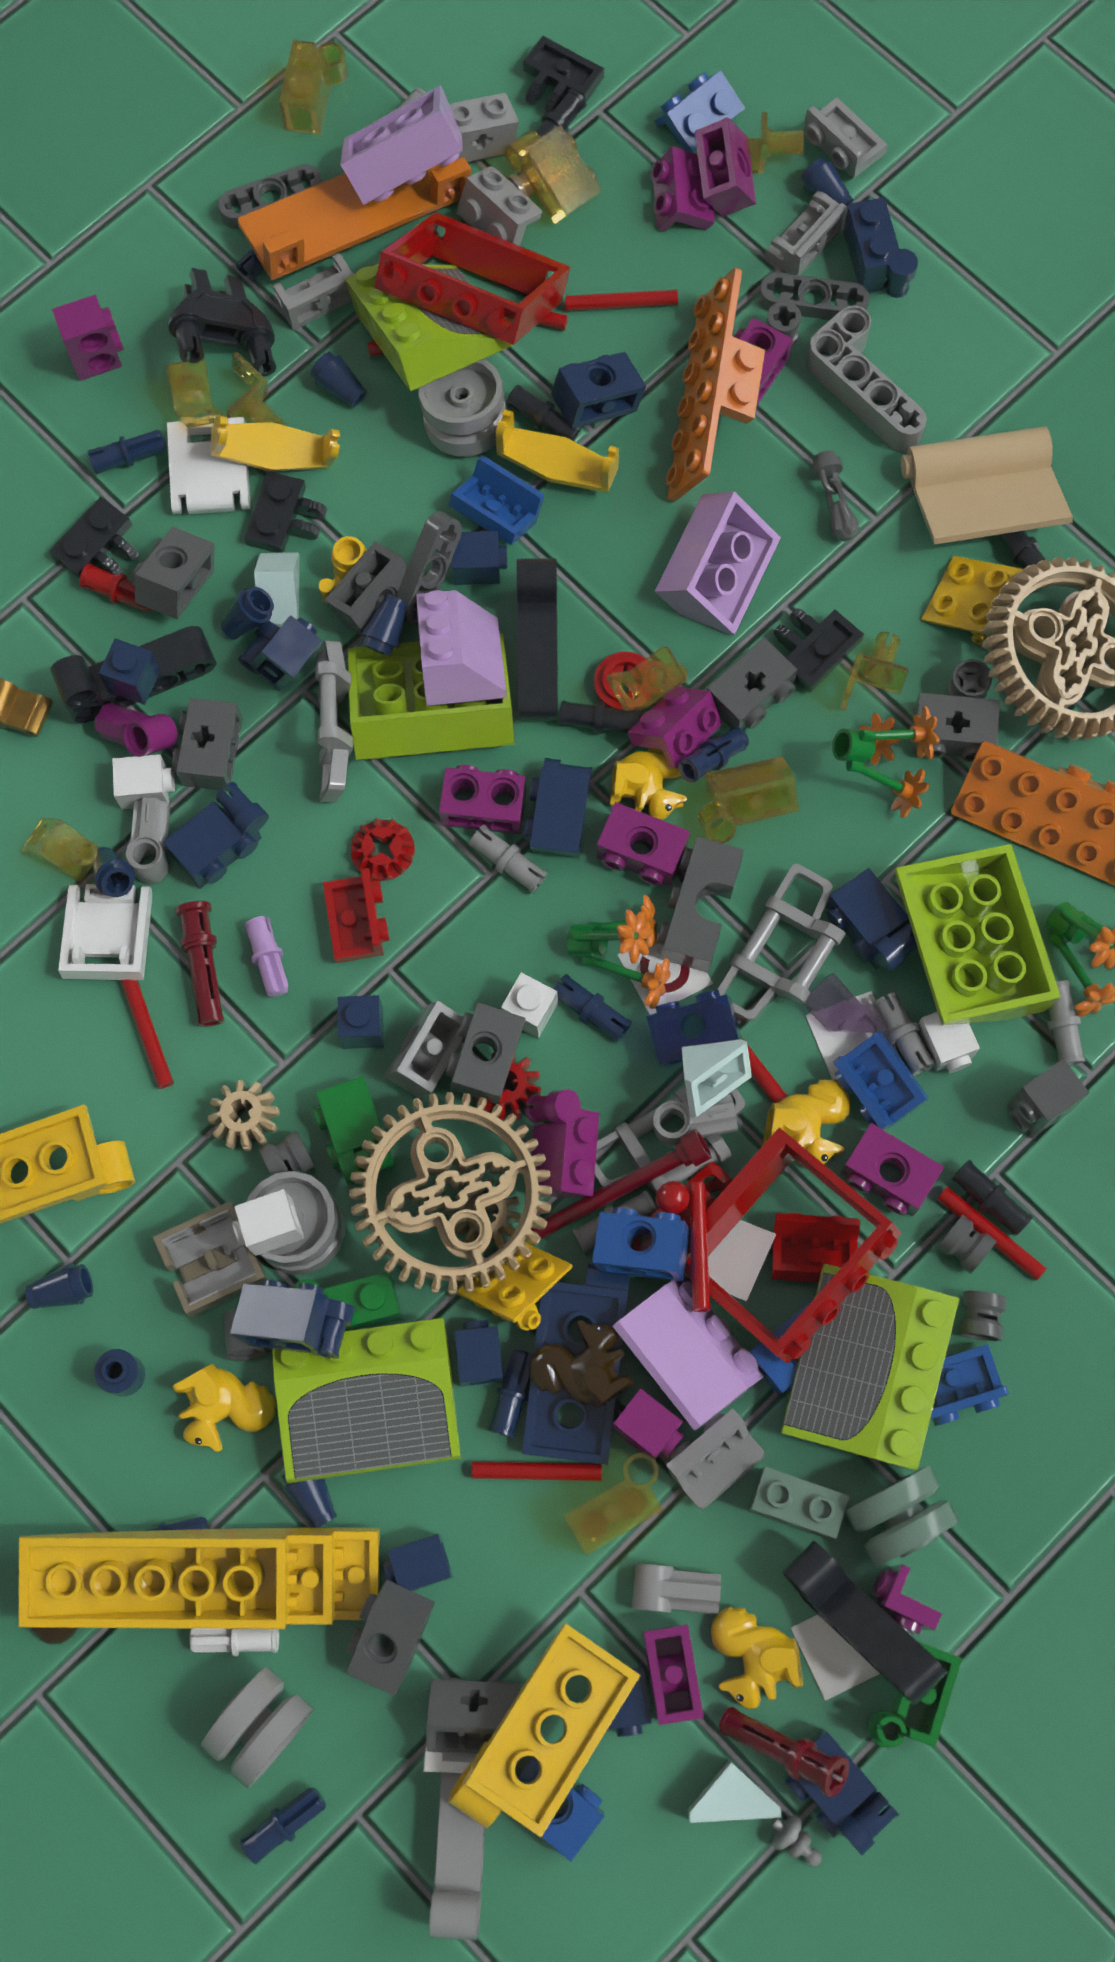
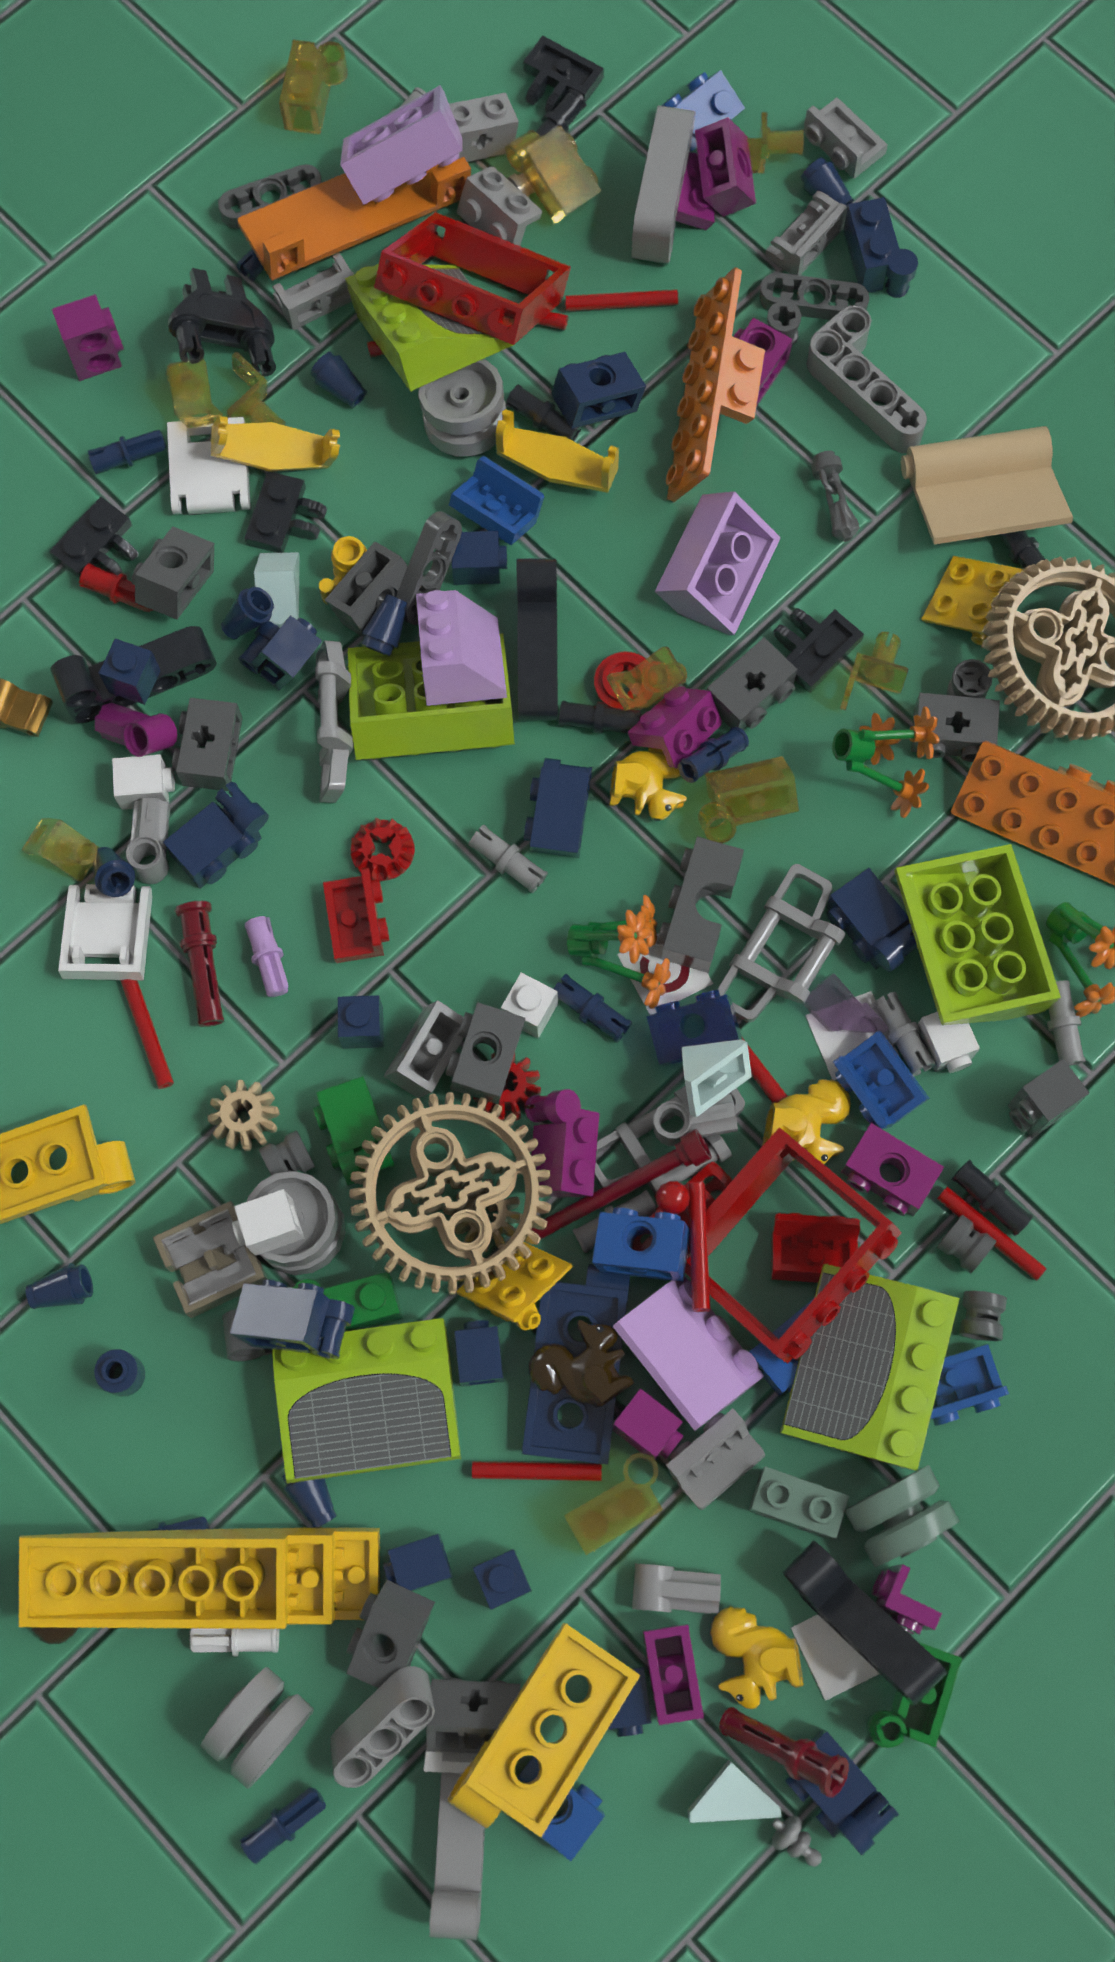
(220, 1394): yellow animal -> none
(381, 1727): none -> light grey beam
(481, 808): magenta brick -> none
(502, 1579): none -> dark blue brick
(511, 1394): dark blue axle -> none
(630, 826): magenta brick -> none
(662, 184): none -> light grey beam
(740, 1258): white sticker -> none

